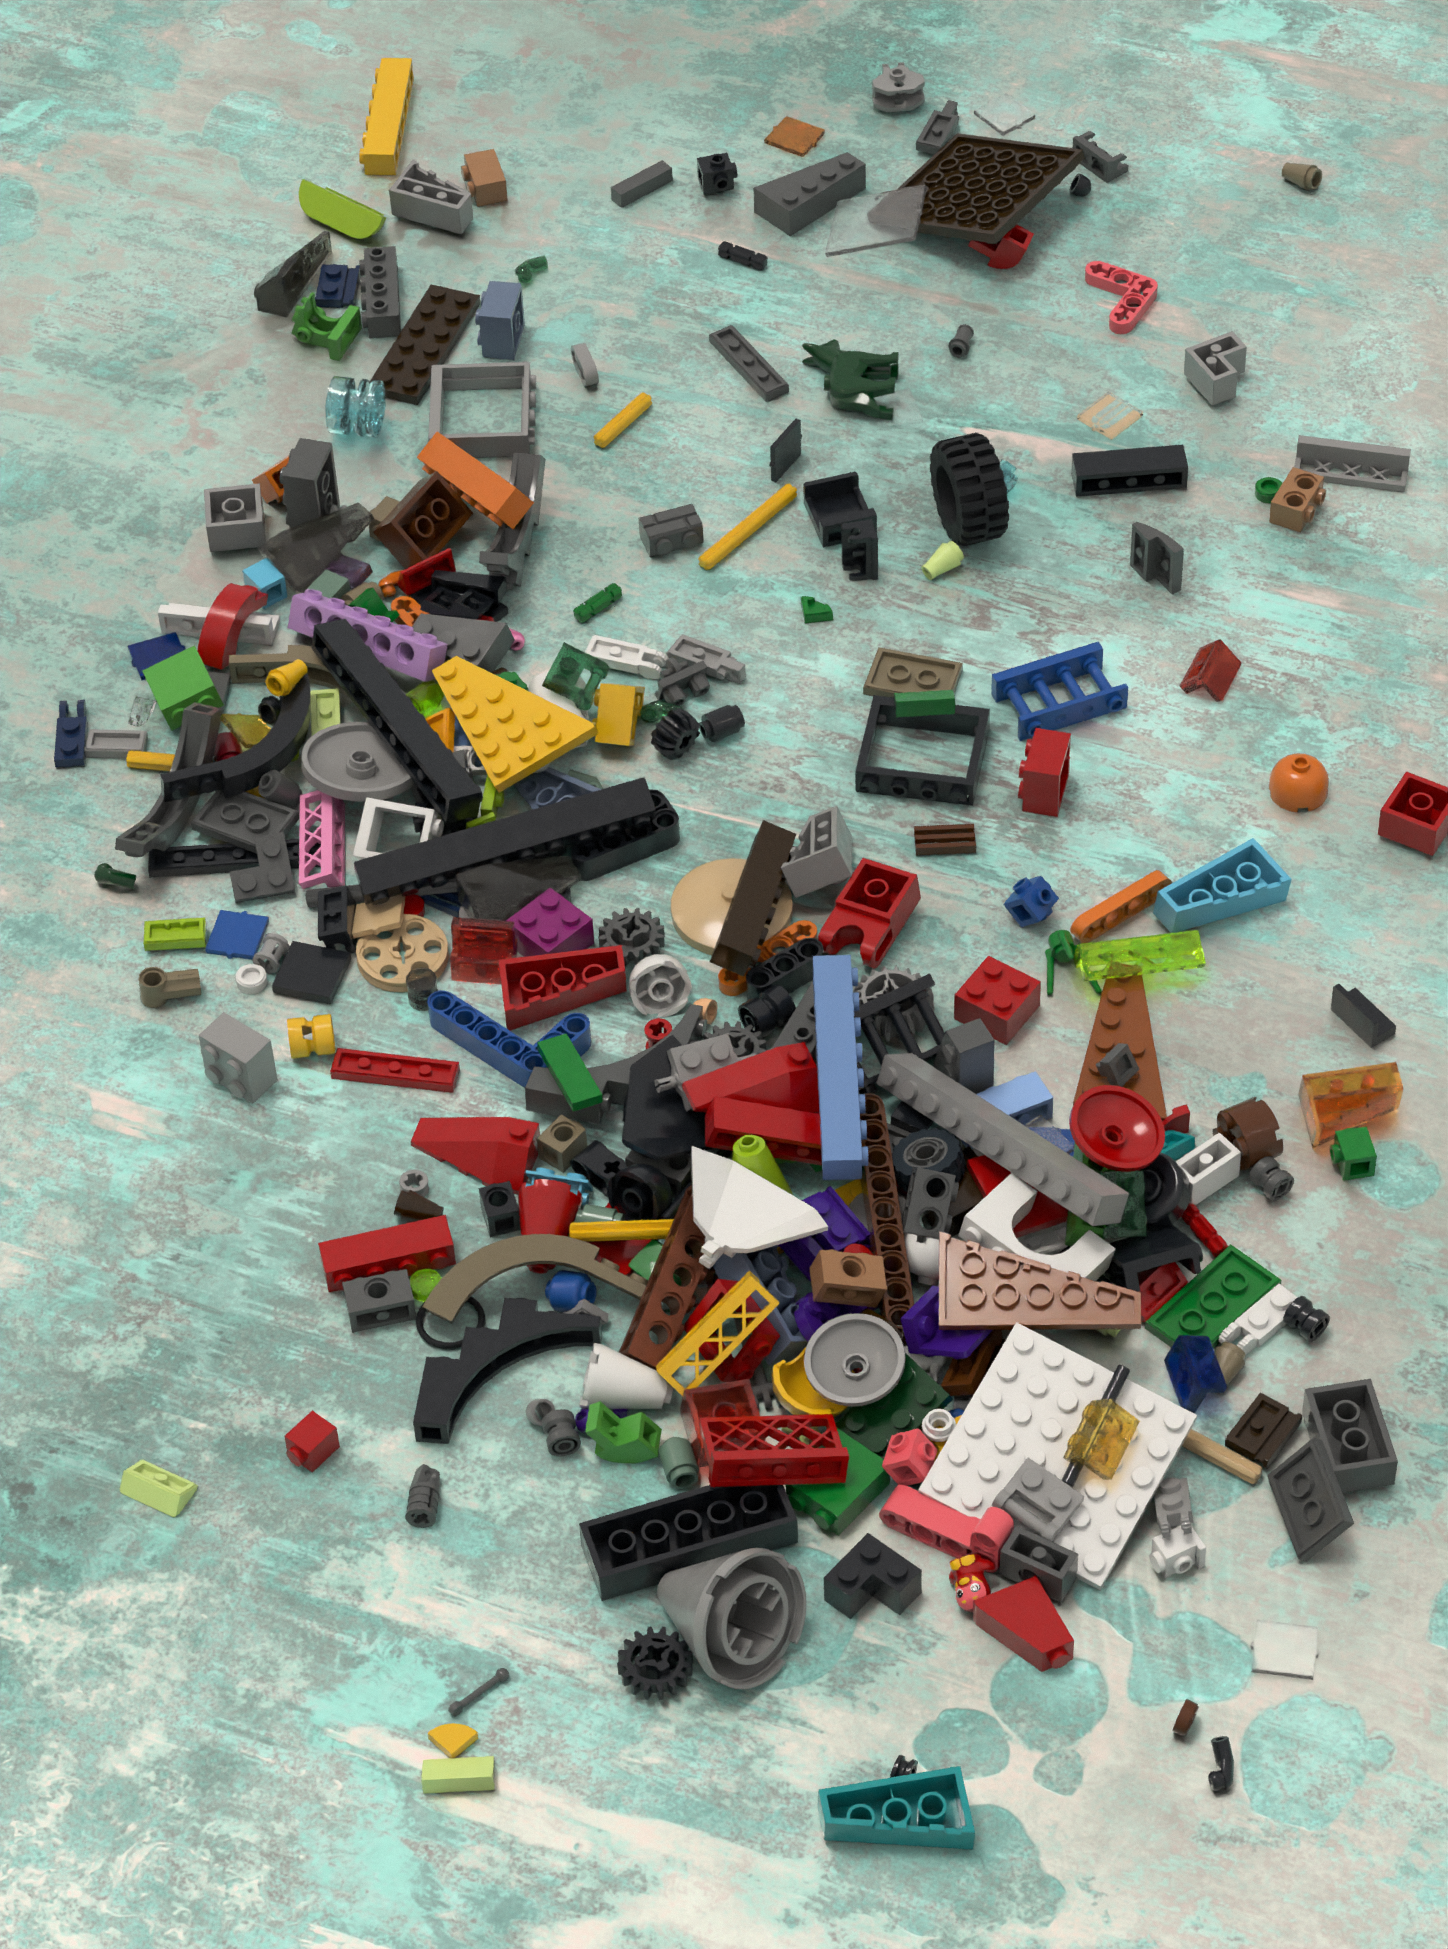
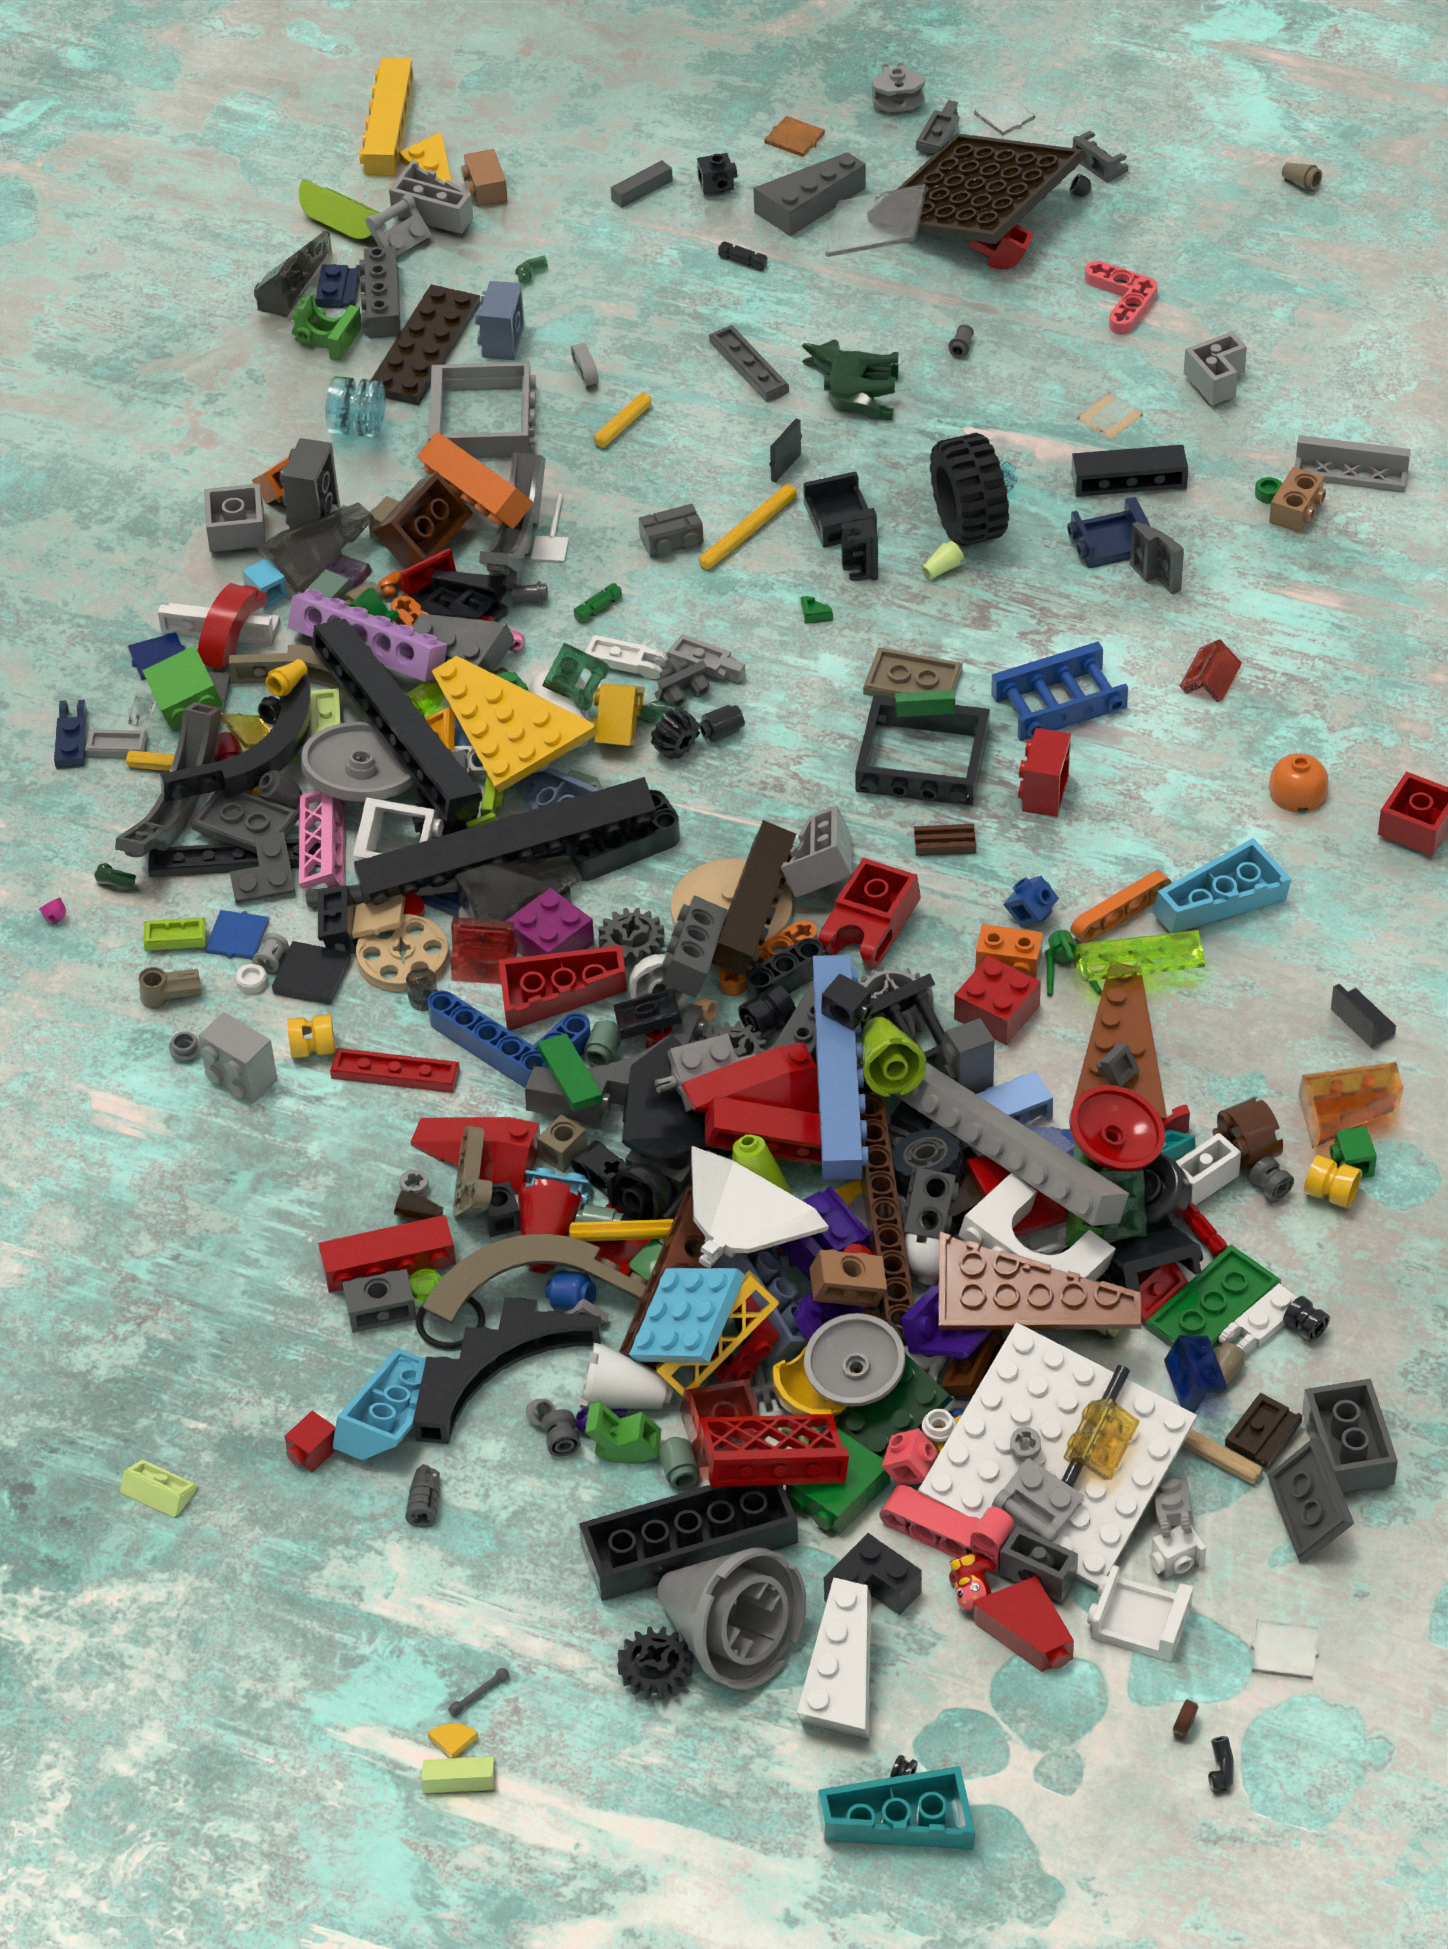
(53, 911): none -> dark pink hinge
(184, 1046): none -> flat silver plate
(382, 1409): none -> medium azure wedge
(404, 234): none -> light grey plate
(430, 156): none -> yellow wing
(471, 1193): none -> dark tan beam
(530, 593): none -> dark grey pin
(550, 547): none -> white piece
(602, 1043): none -> sand green brick
(647, 1013): none -> black tile
(687, 1315): none -> medium azure plate
(693, 945): none -> dark grey brick
(839, 1669): none -> white wedge
(846, 1002): none -> black brick
(891, 1058): none -> lime cone
(1011, 946): none -> orange brick
(1035, 1440): none -> light grey bush
(1106, 537): none -> dark blue panel
(1139, 1615): none -> white panel
(1338, 1183): none -> yellow wheel

